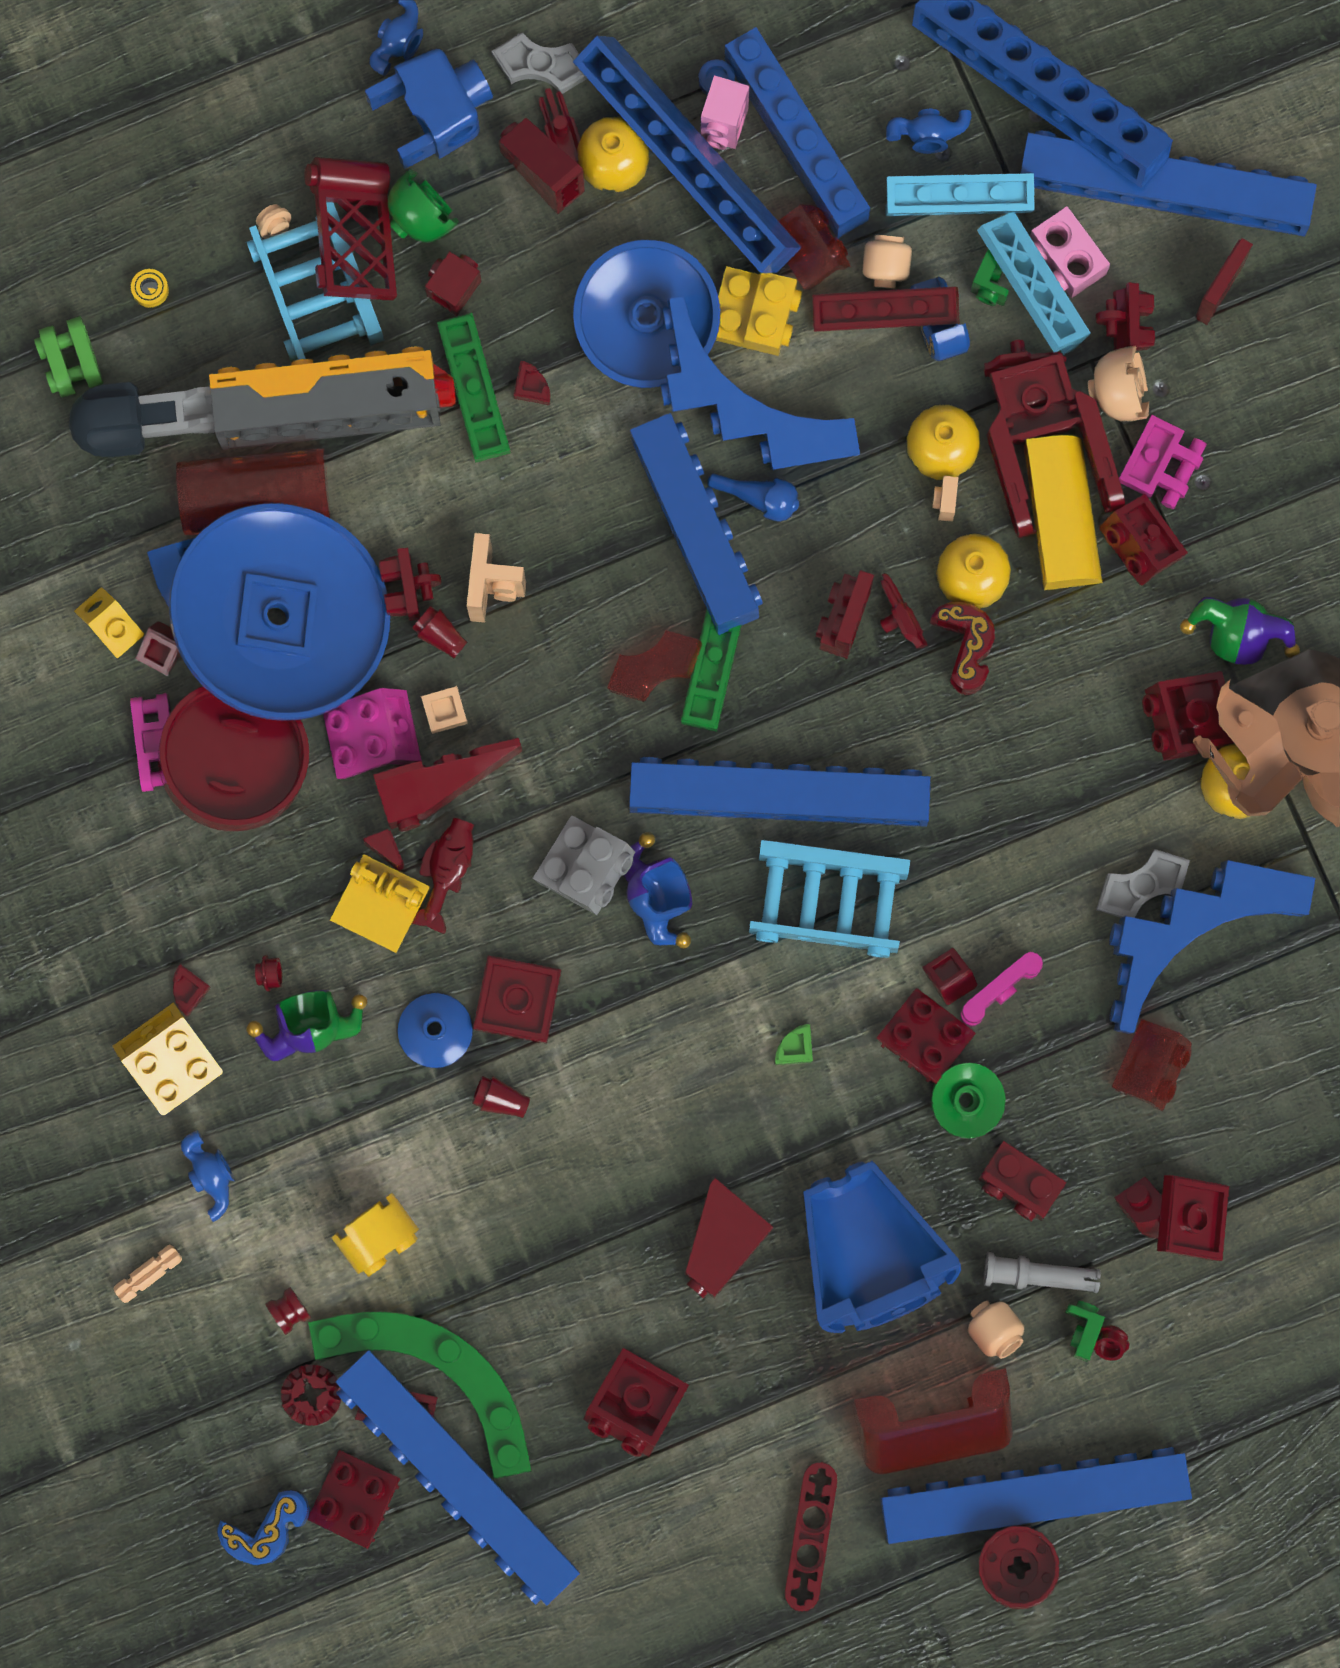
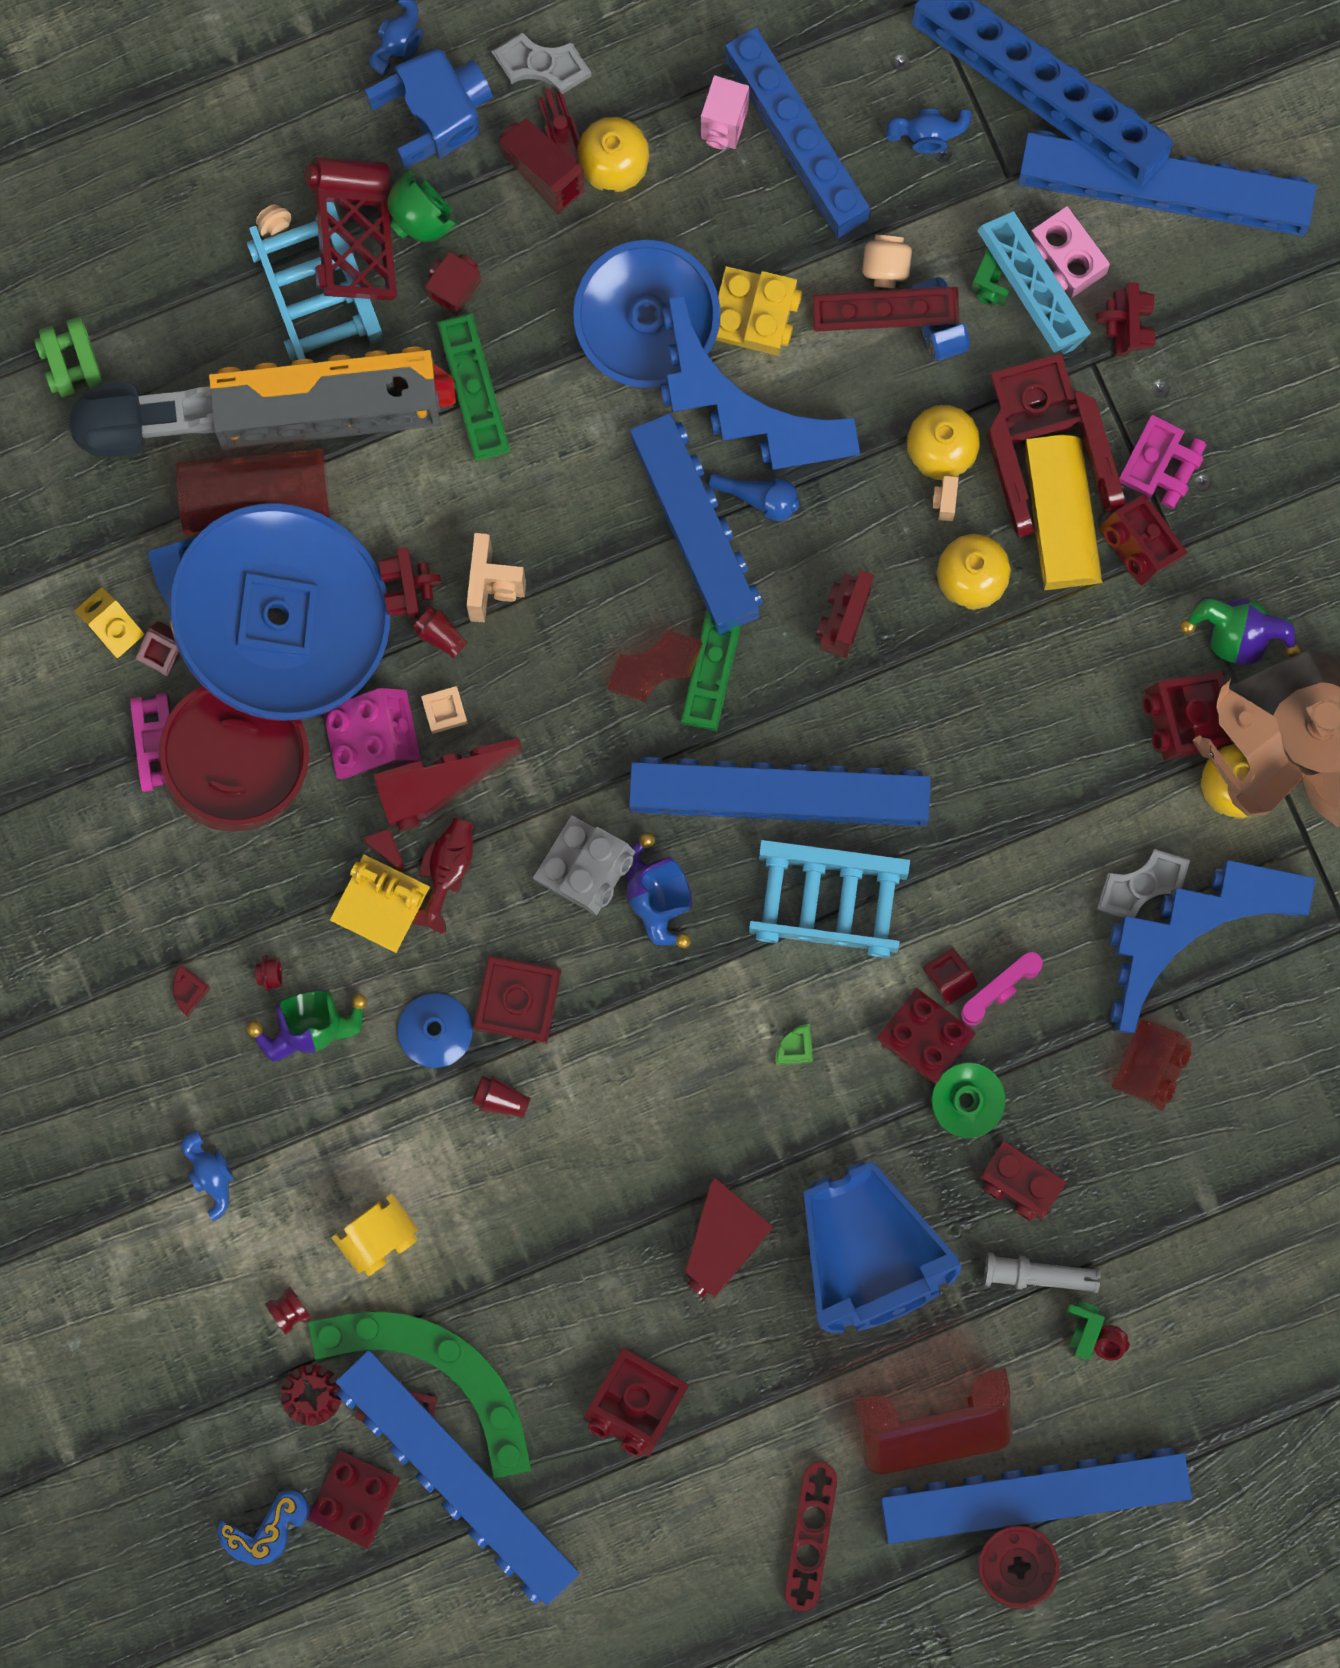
(147, 1273): light nougat axle -> none
(149, 288): yellow tile -> none
(167, 1059): bracket -> none
(531, 385): dark red tile -> none
(687, 154): blue brick -> none
(714, 67): blue tile -> none
(820, 251): clear red bracket -> none
(901, 615): dark red piece -> none
(959, 194): medium azure fence -> none
(978, 640): dark red animal -> none
(996, 1329): light nougat head -> none
(1017, 357): dark red piece -> none
(1120, 385): light nougat cylinder -> none
(1142, 1206): dark red plate -> none
(1193, 1218): dark red tile -> none
(1223, 281): dark red tile -> none

